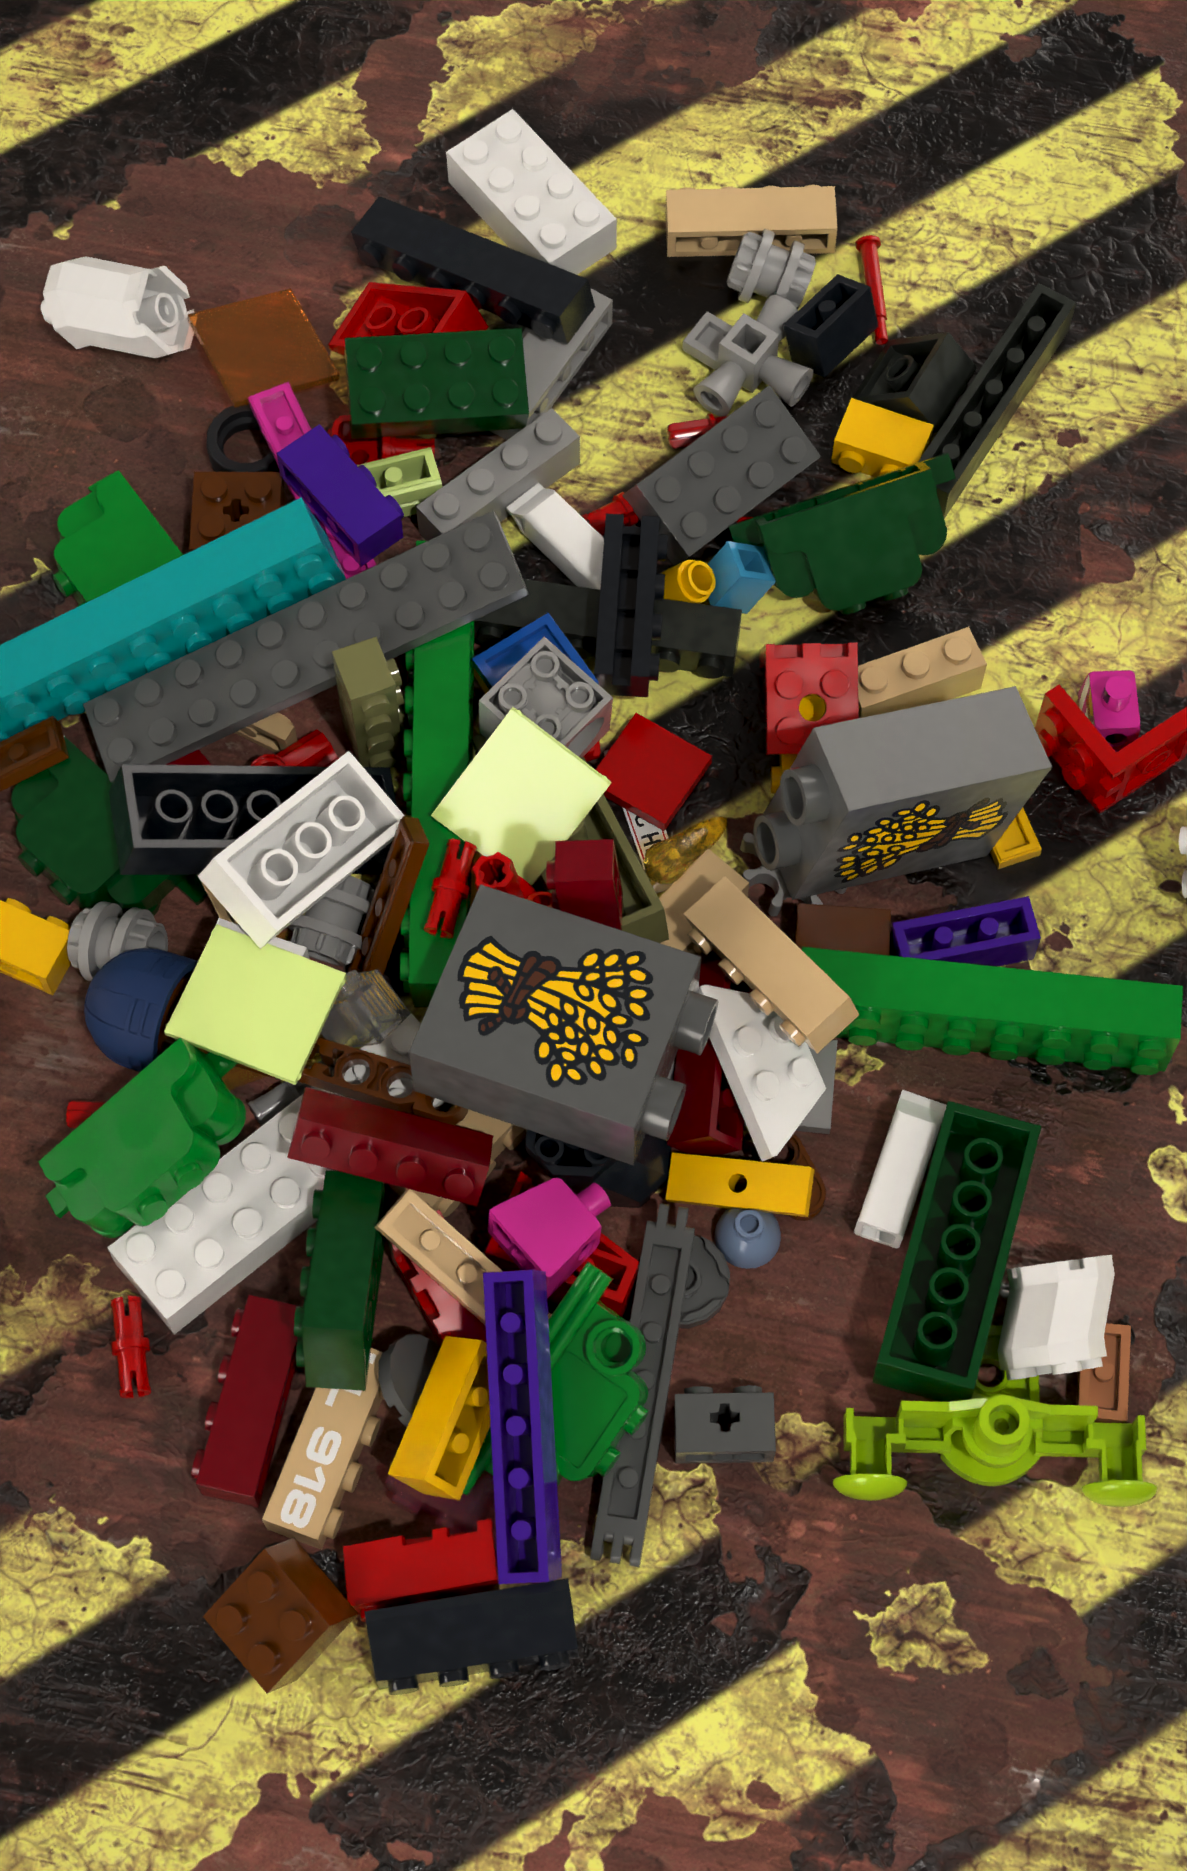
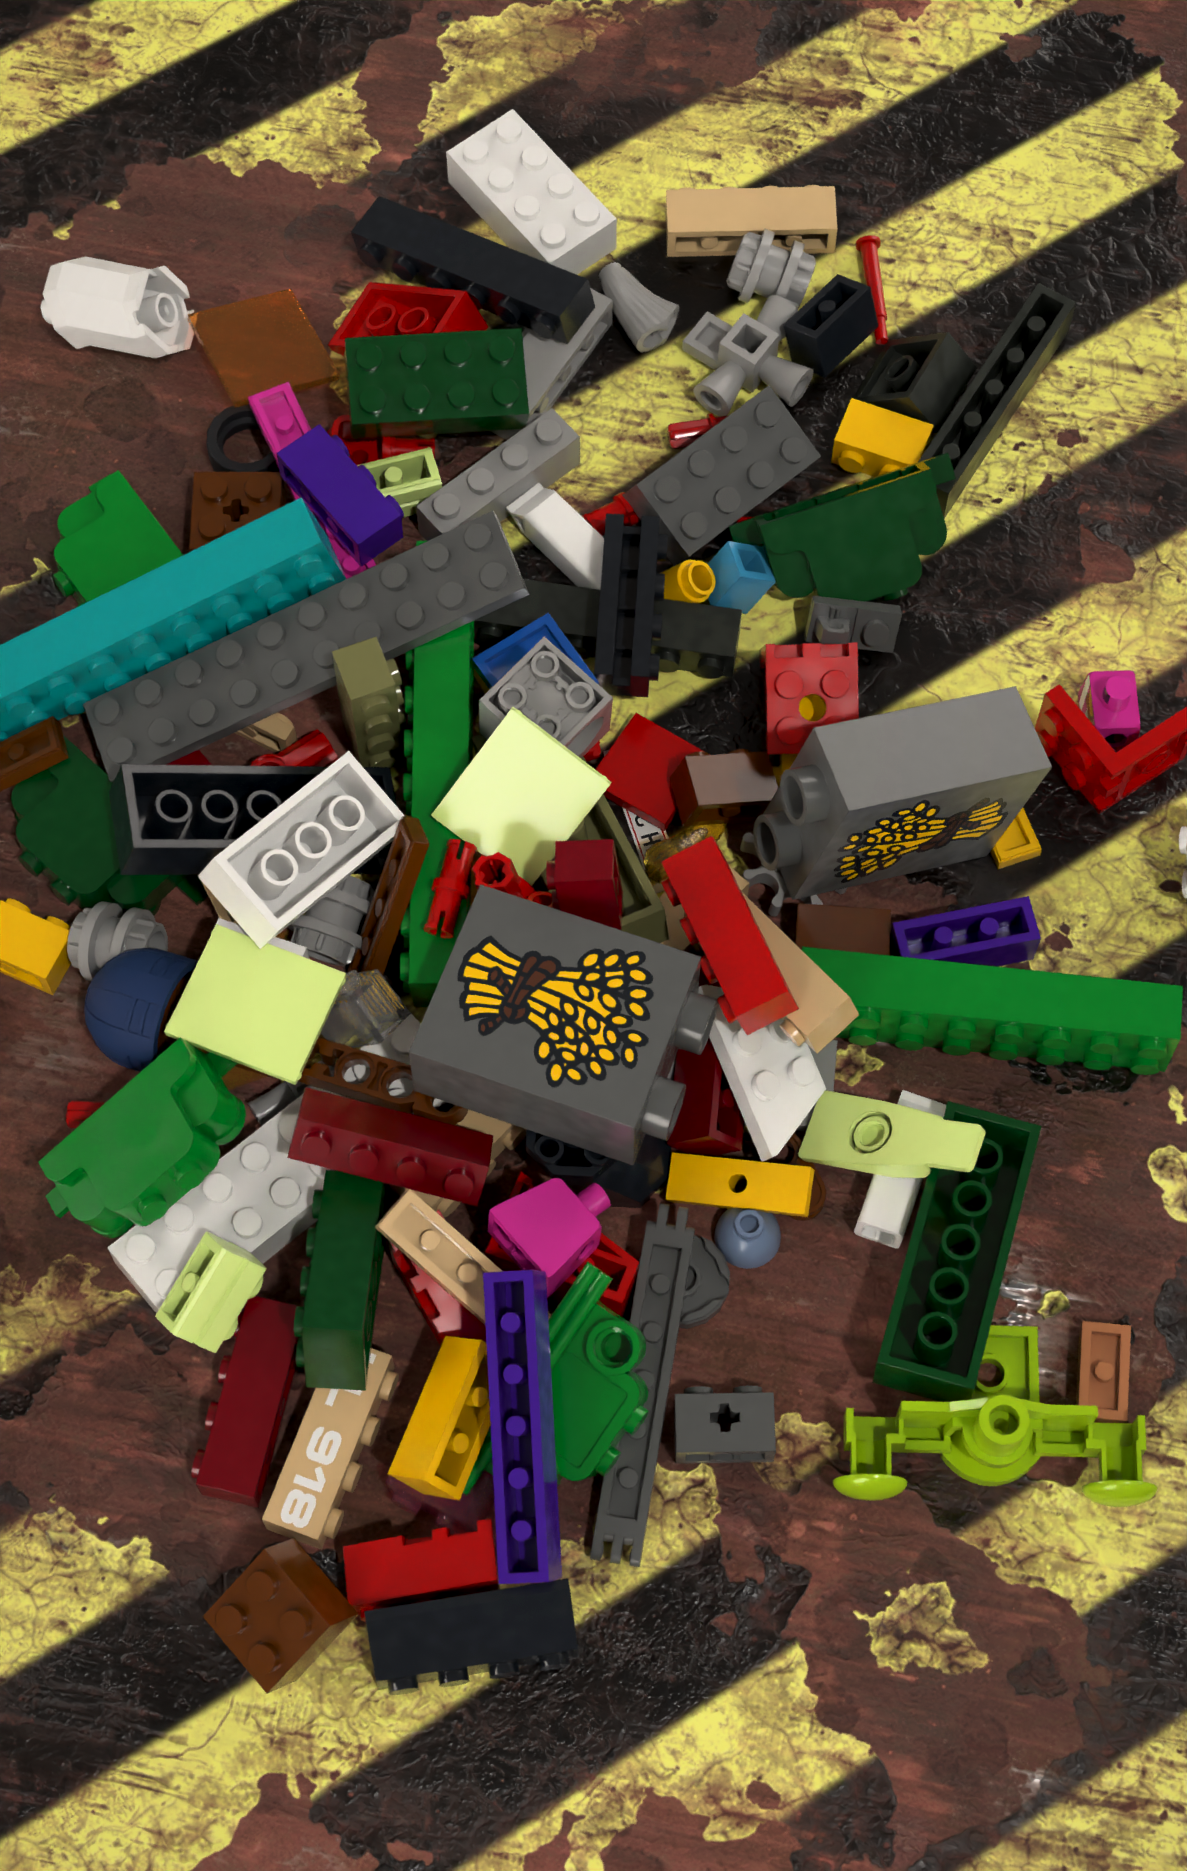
(130, 1347): red pin -> none
(211, 1292): none -> yellowish green brick
(405, 1371): dark grey tile -> none
(639, 311): none -> light grey piece
(723, 787): none -> reddish brown brick
(729, 937): none -> red brick
(852, 621): none -> dark grey hinge
(887, 1138): none -> yellowish green piece
(921, 674): tan brick -> none
(1056, 1317): white brick -> none

